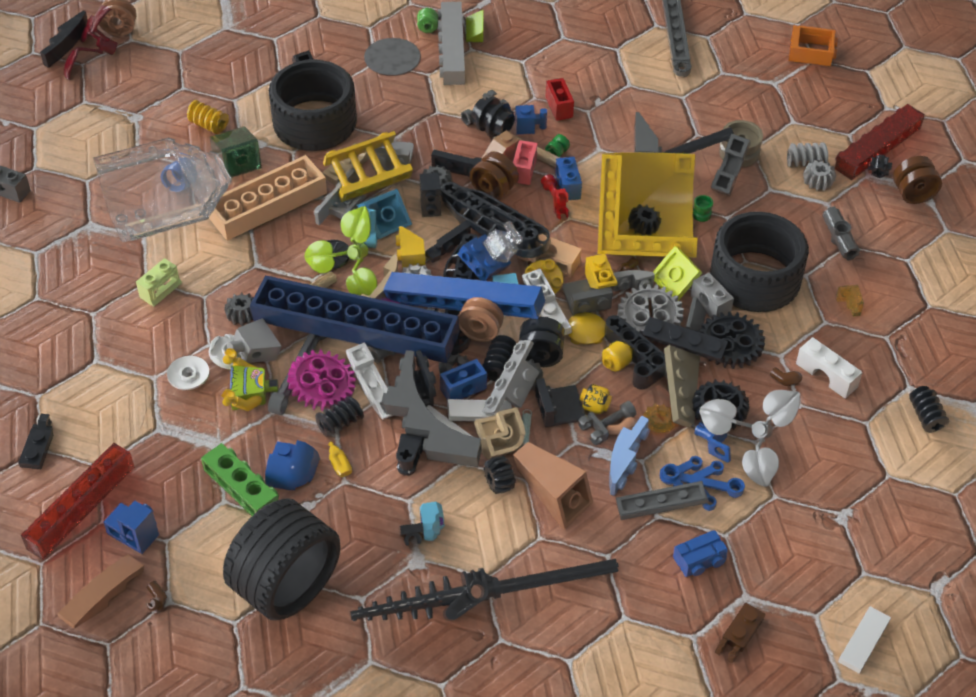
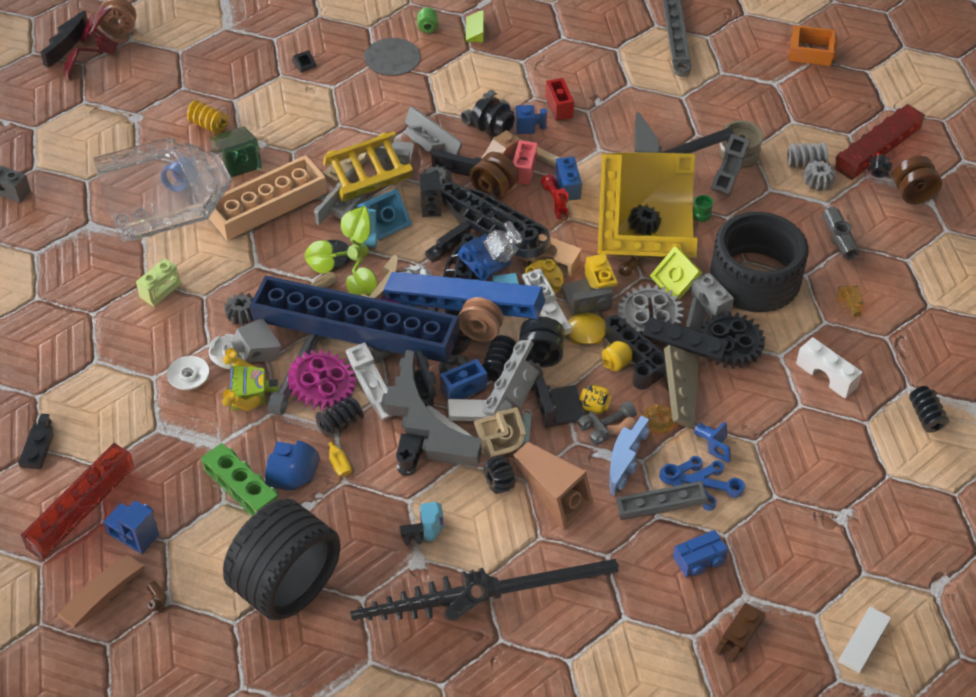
(313, 82): black tyre -> none
(411, 248): yellow slope -> none
(430, 134): none -> light grey bracket
(452, 43): light grey brick -> none
(558, 145): green wheel -> none
(633, 279): light grey slope -> none
(724, 391): black gear -> none
(760, 463): light grey plant -> none
(787, 378): reddish brown arm -> none

